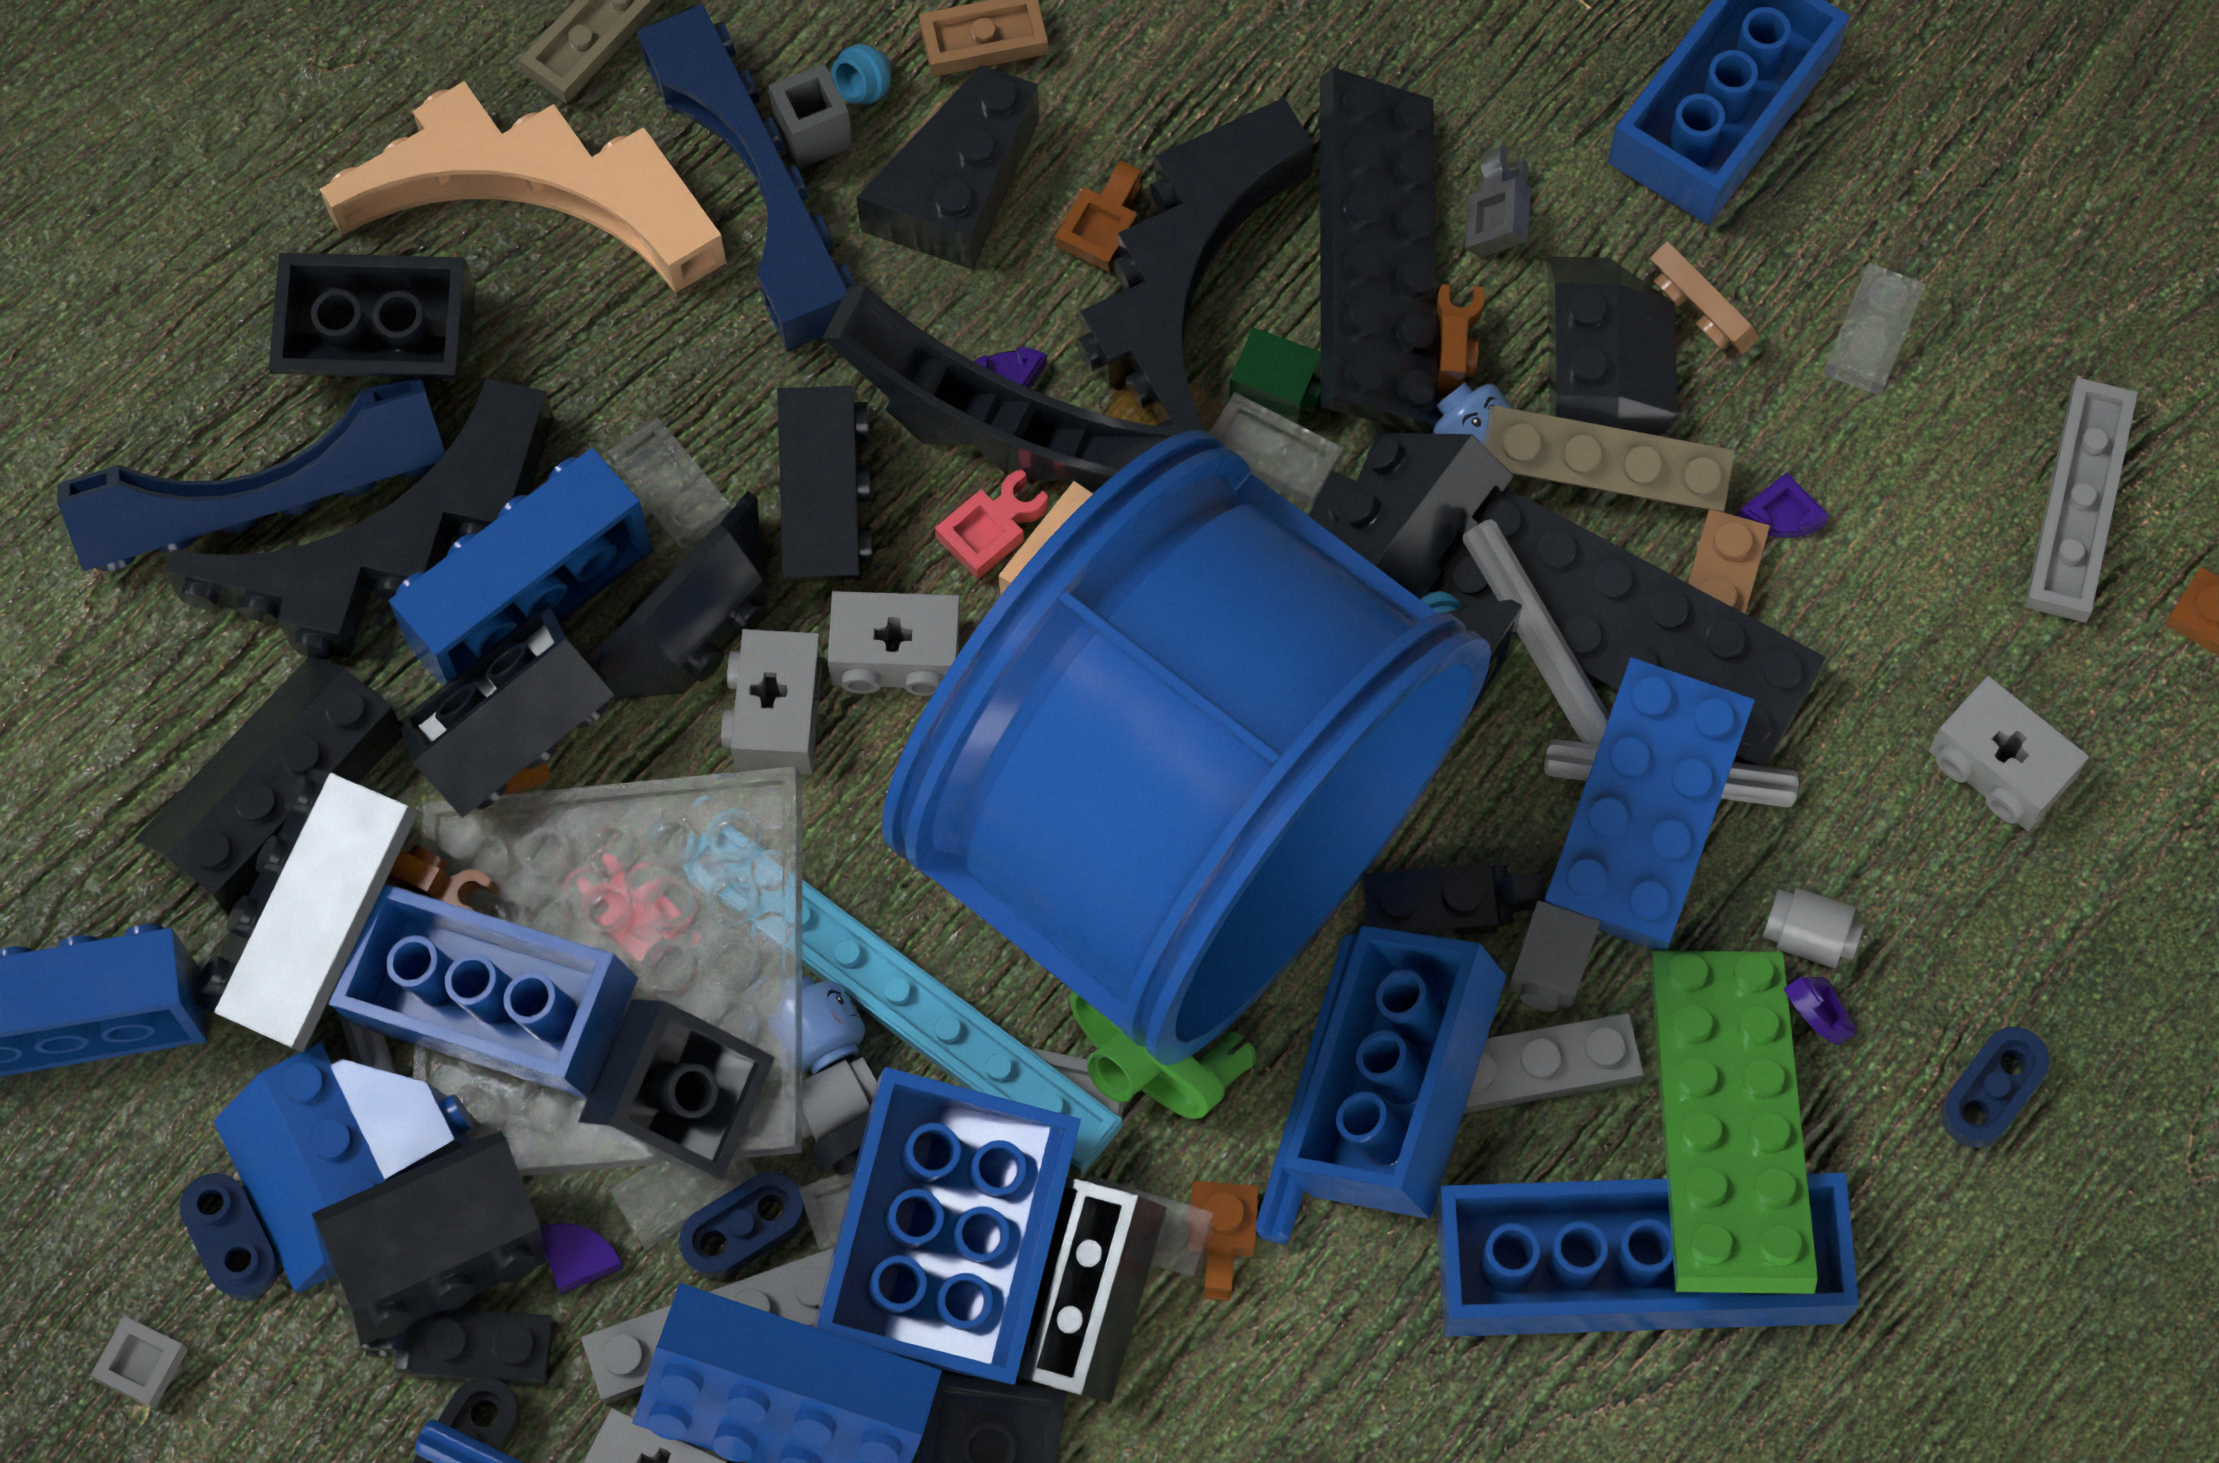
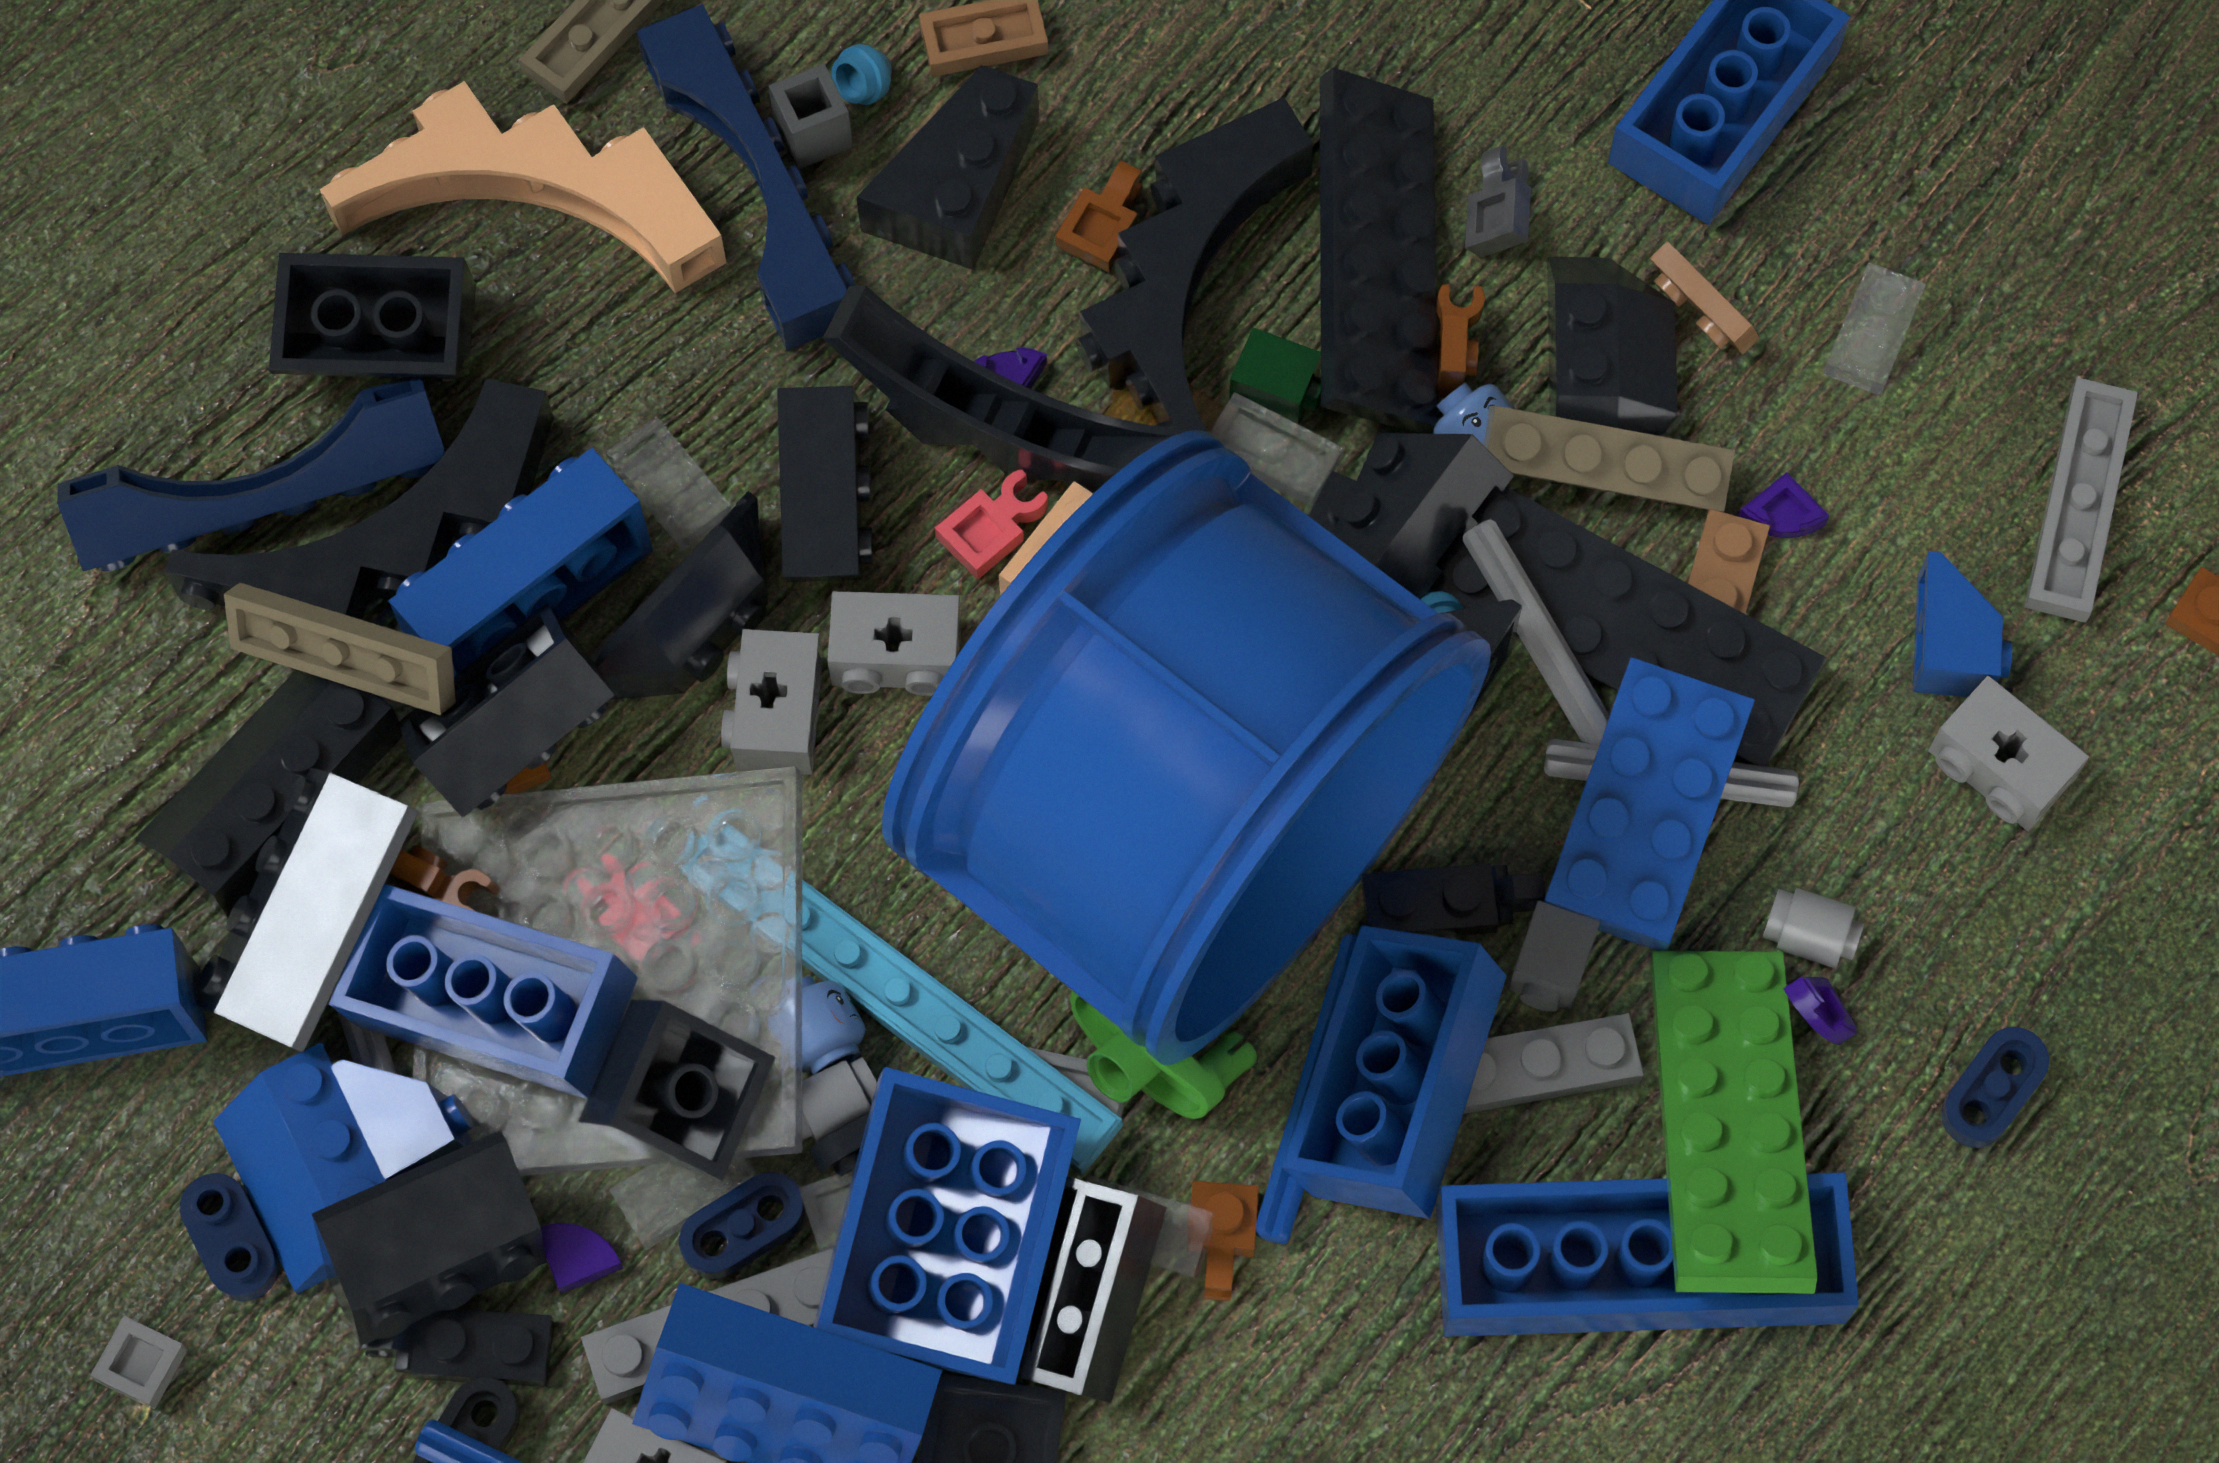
(340, 648): none -> dark tan plate
(1955, 633): none -> blue slope

